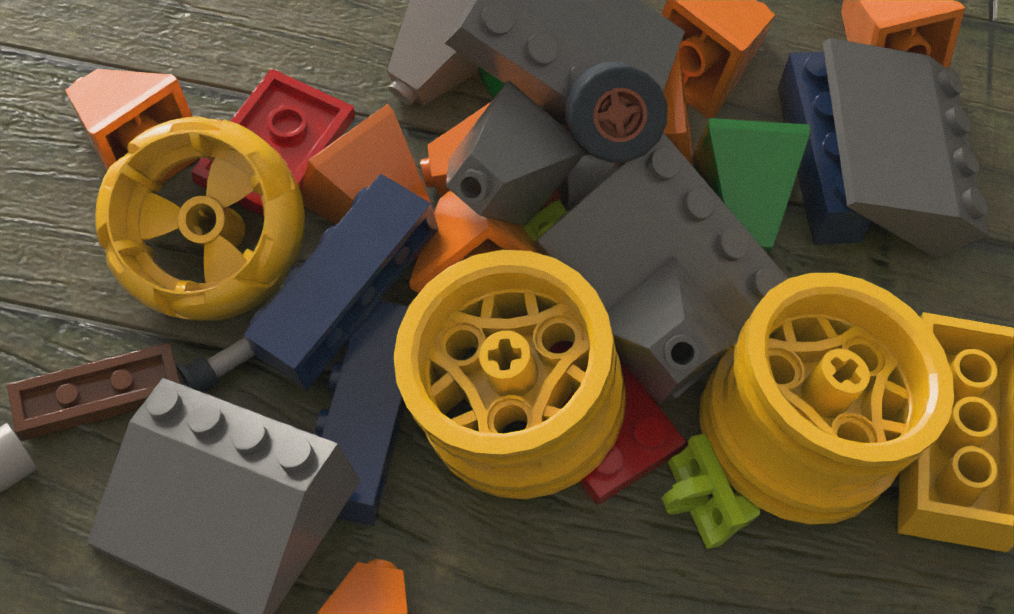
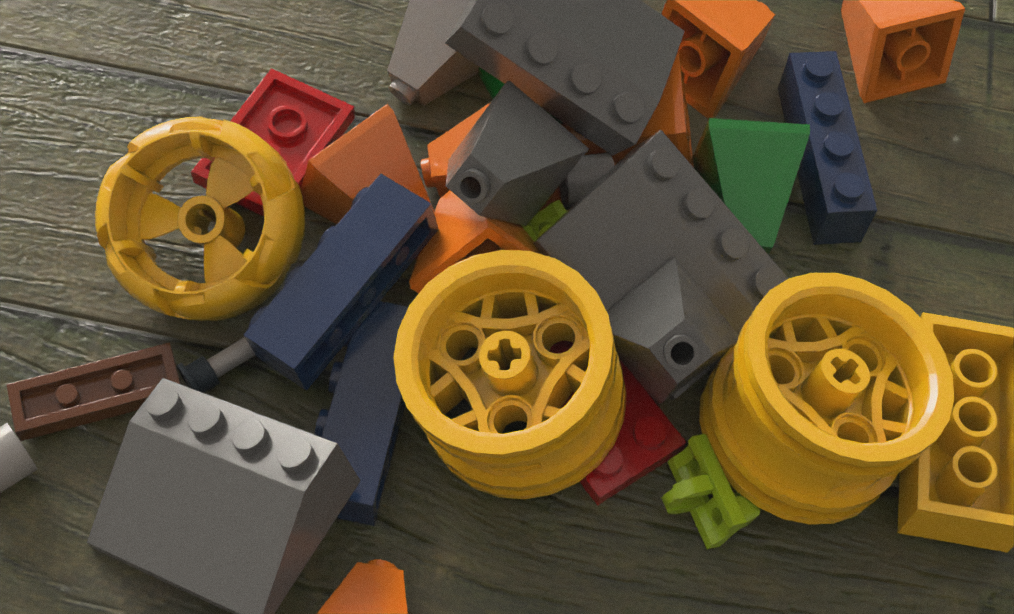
(123, 105): slope -> none
(632, 119): black wheel -> none
(905, 145): dark grey slope -> none

